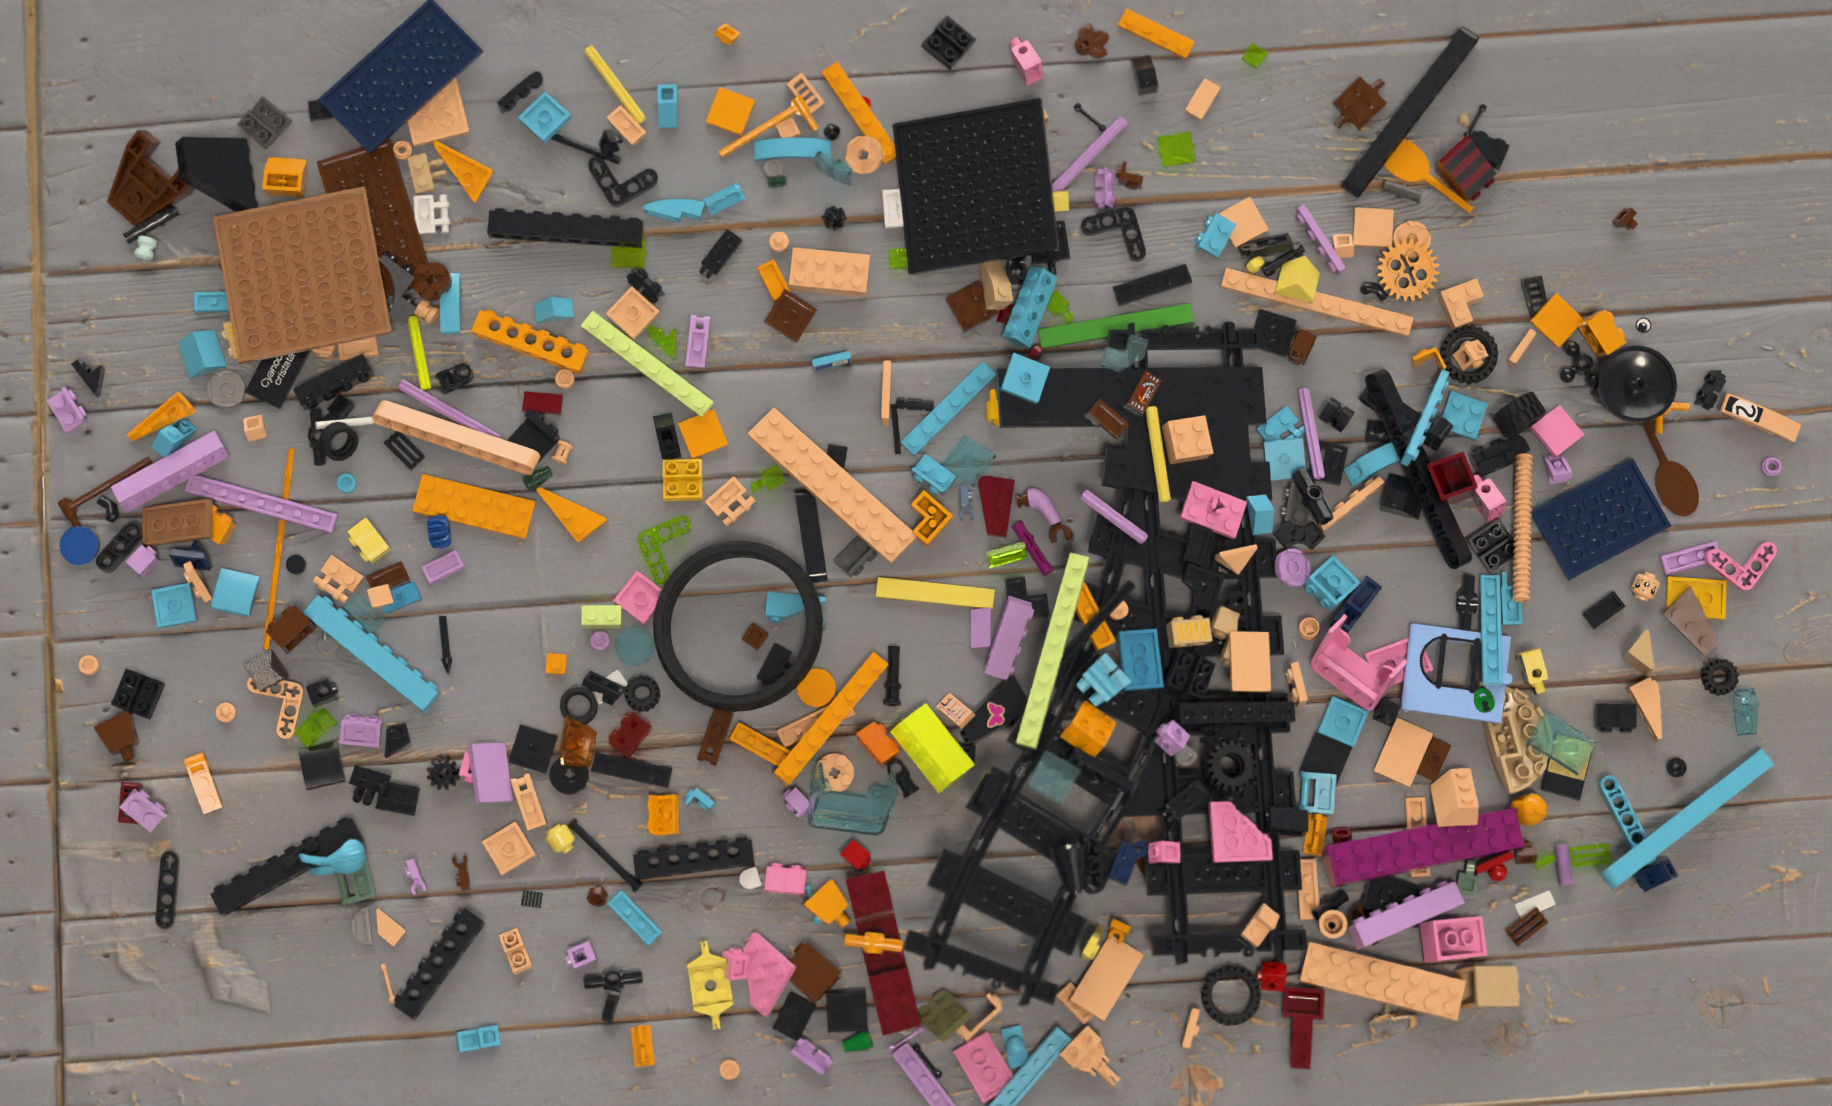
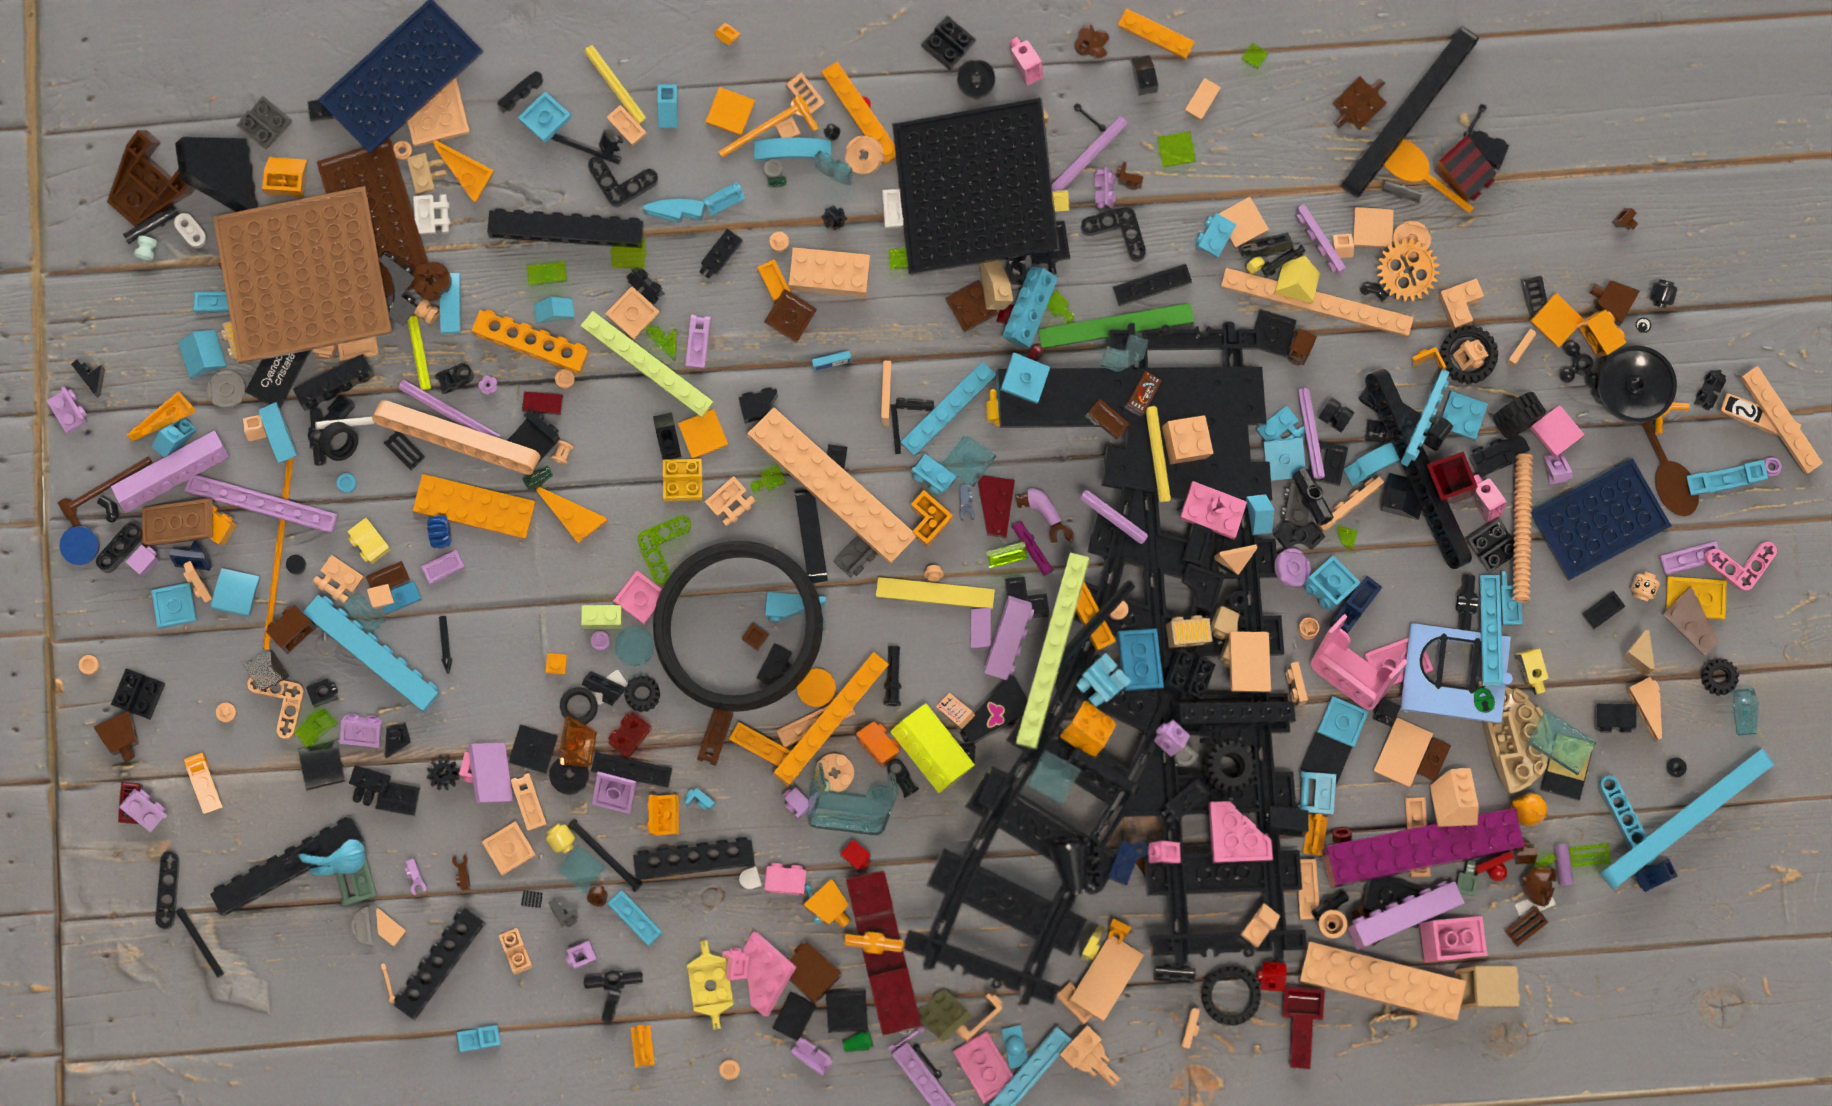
(191, 230): none -> white plate
(199, 942): none -> black bar
(278, 433): none -> medium azure slope
(488, 390): none -> lavender plate
(546, 273): none -> clear neon green plate
(560, 912): none -> dark grey bracket
(581, 868): none -> clear light blue piece
(614, 792): none -> lavender slope
(757, 405): none -> black slope
(933, 573): none -> light nougat plate
(976, 68): none -> black plate
(1175, 974): none -> black plate
(1347, 536): none -> clear neon green tile
(1538, 885): none -> reddish brown cylinder
(1615, 299): none -> reddish brown torso
(1663, 293): none -> black head
(1727, 478): none -> medium azure slope
(1781, 420): none -> light nougat plate

